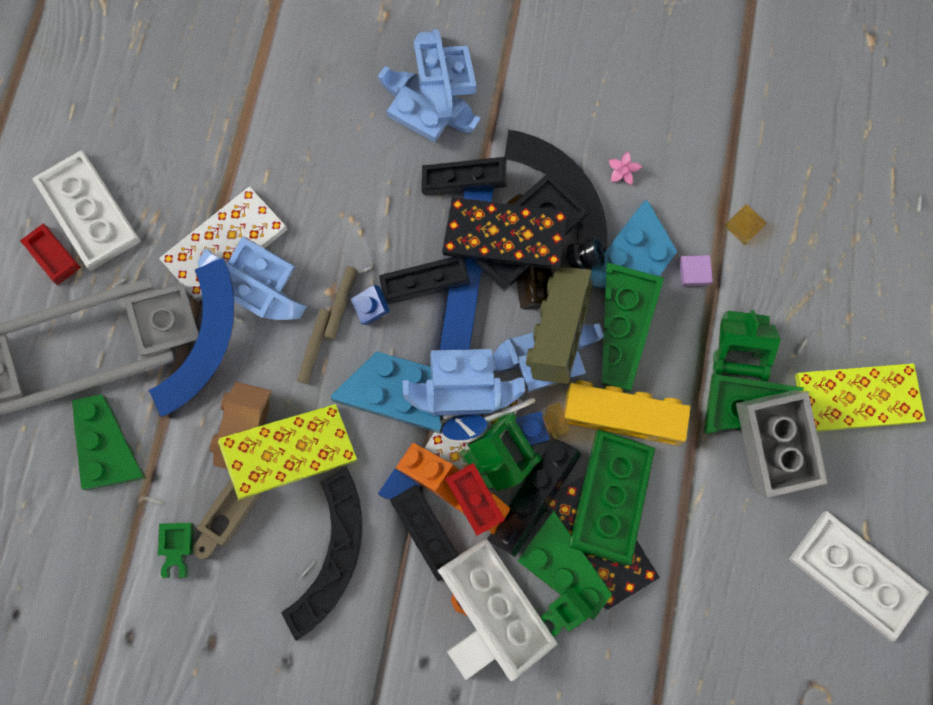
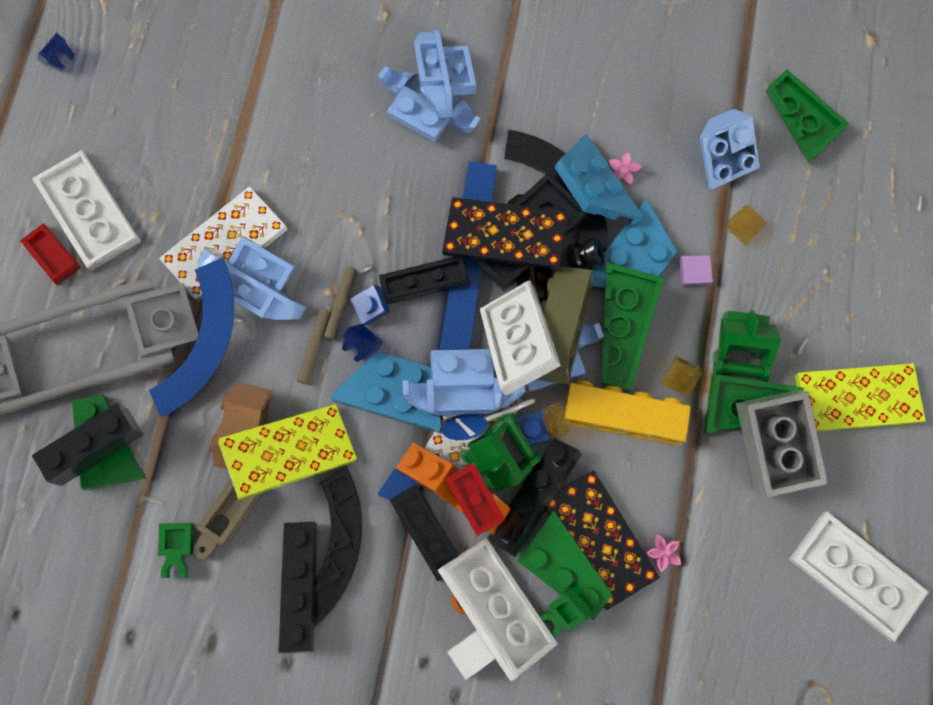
(49, 53): none -> clear blue tile
(87, 445): none -> black brick
(298, 588): none -> black plate
(362, 340): none -> clear blue tile
(464, 176): black tile -> none
(518, 338): none -> white tile
(595, 183): none -> dark azure wing
(612, 498): green tile -> none
(664, 553): none -> bright pink plant
(682, 376): none -> clear yellow plate
(729, 147): none -> light blue slope
(805, 114): none -> green wing

